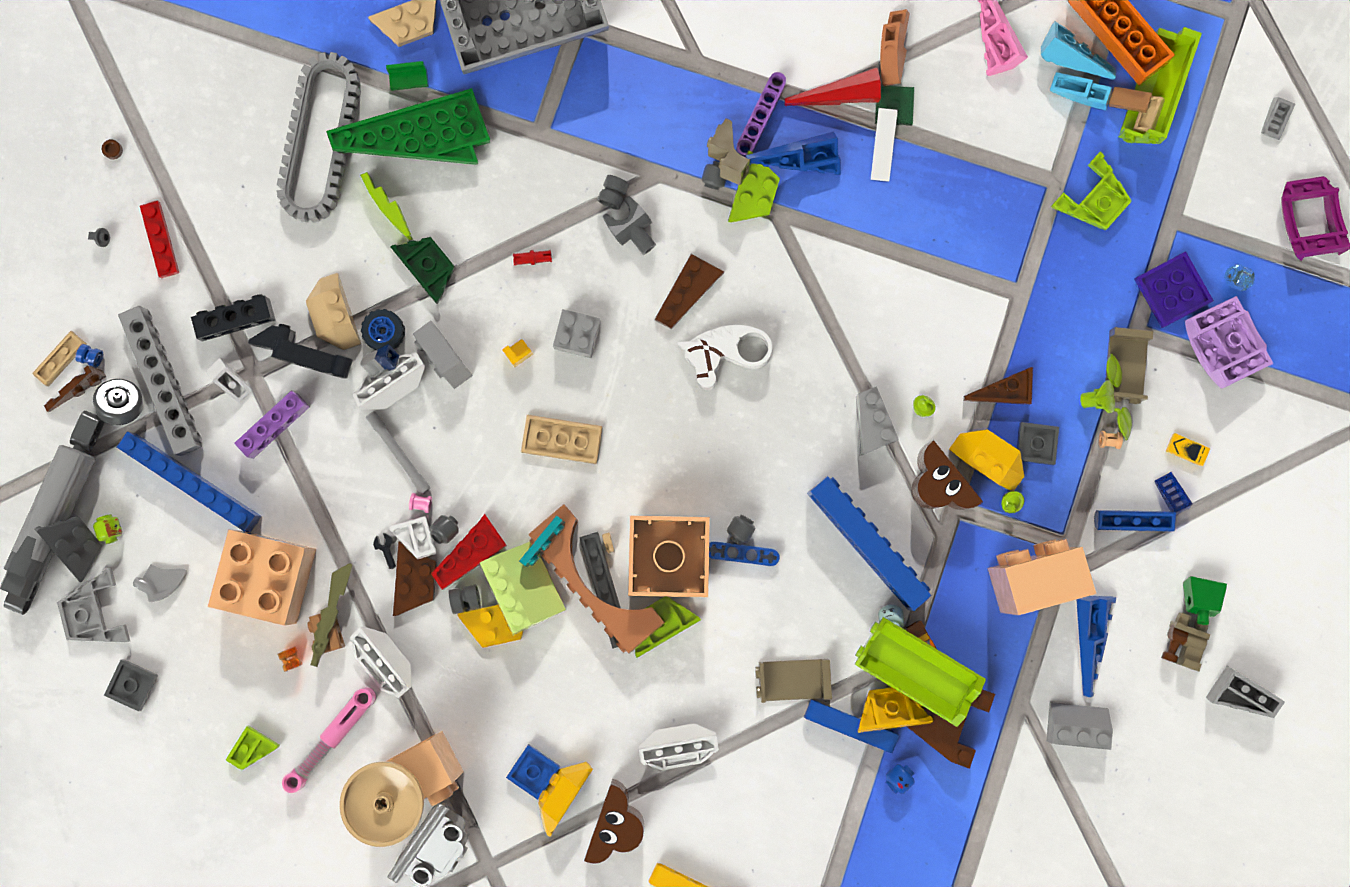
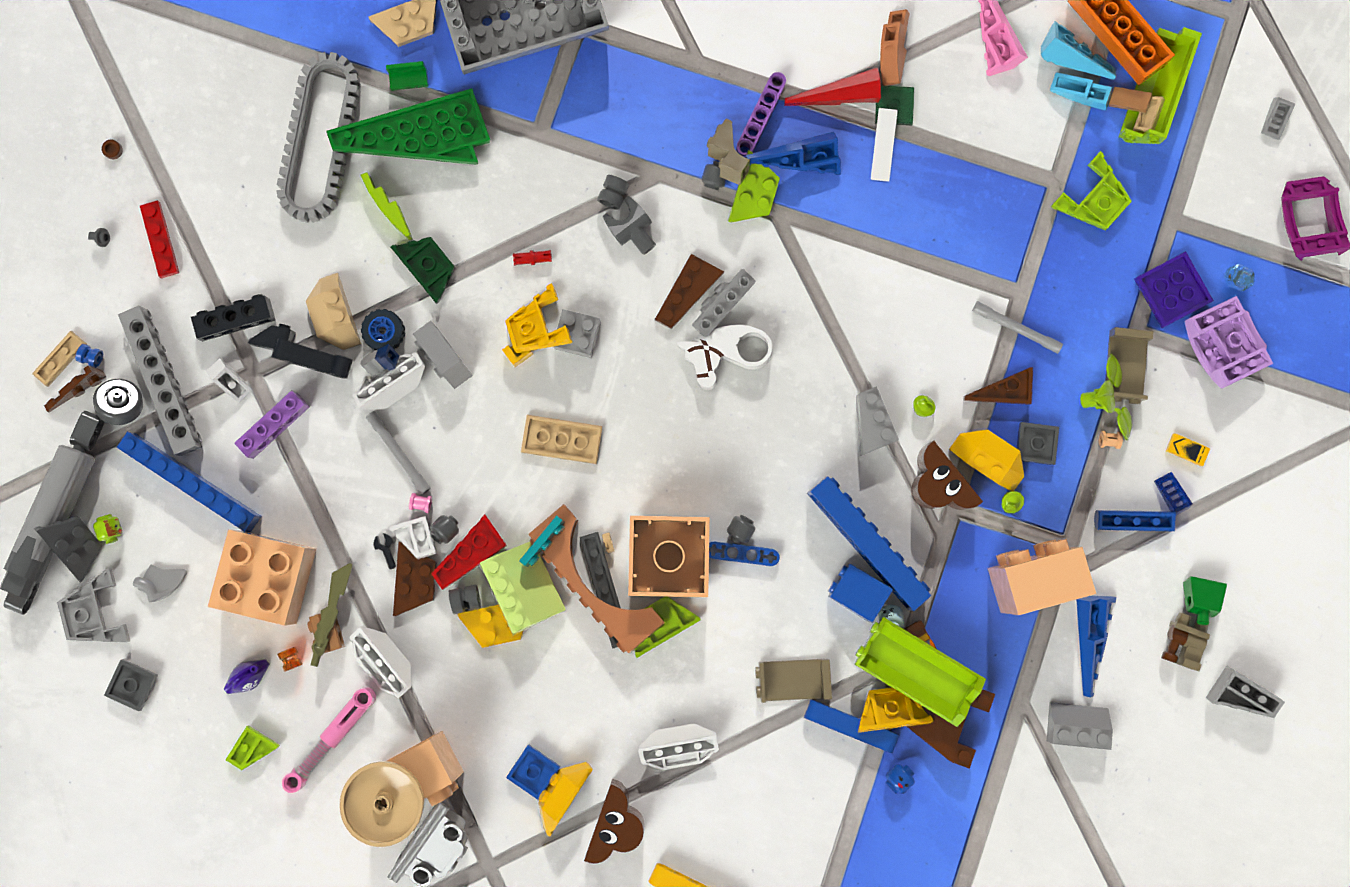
(246, 676): none -> dark purple hat
(528, 326): none -> yellow wing
(723, 300): none -> light grey bracket
(859, 592): none -> blue slope
(1045, 341): none -> light grey piece

